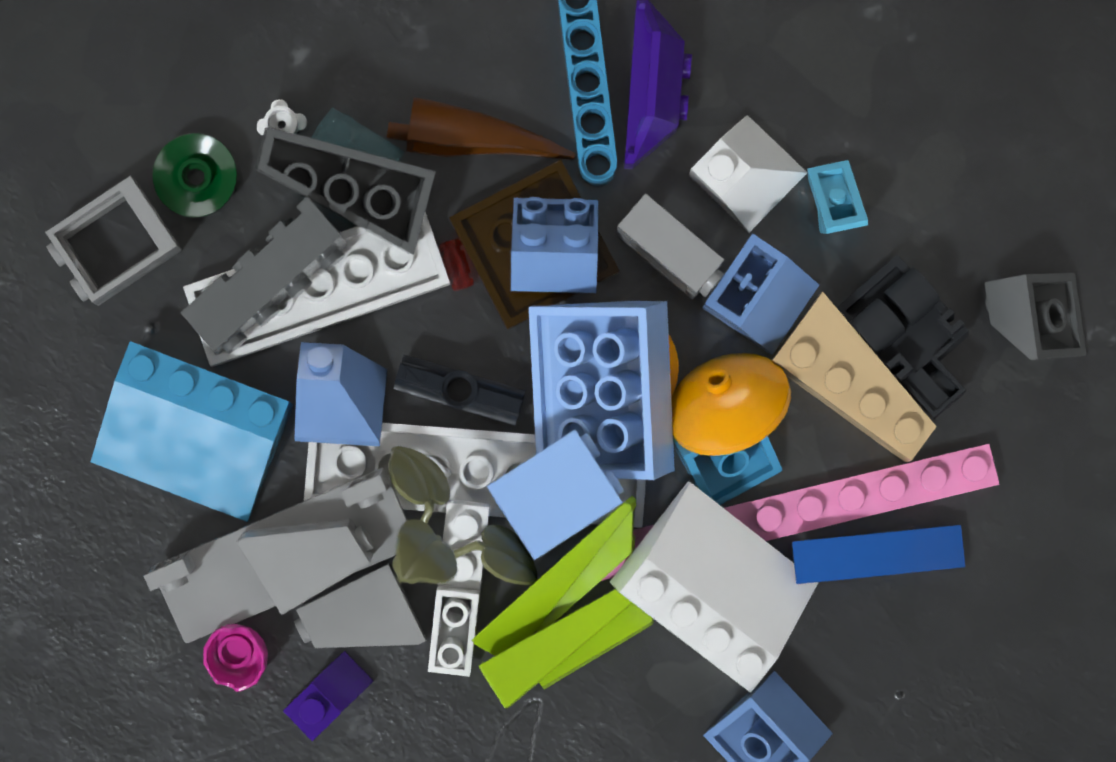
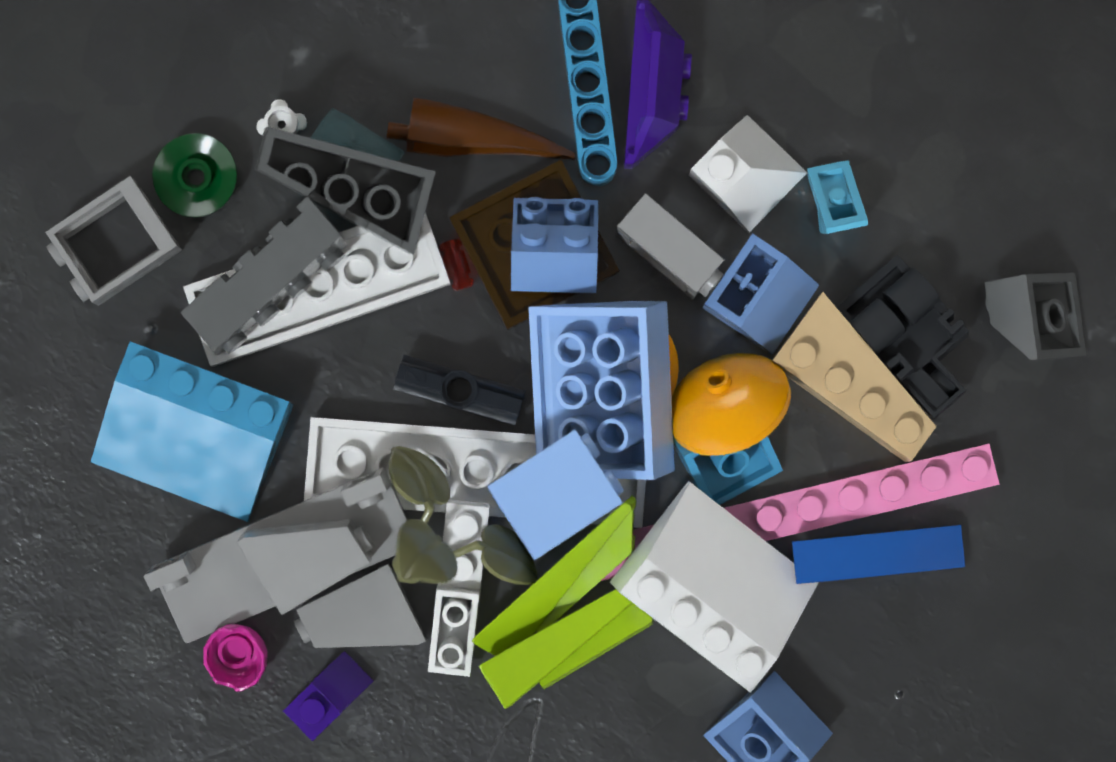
(338, 396): medium blue slope -> none

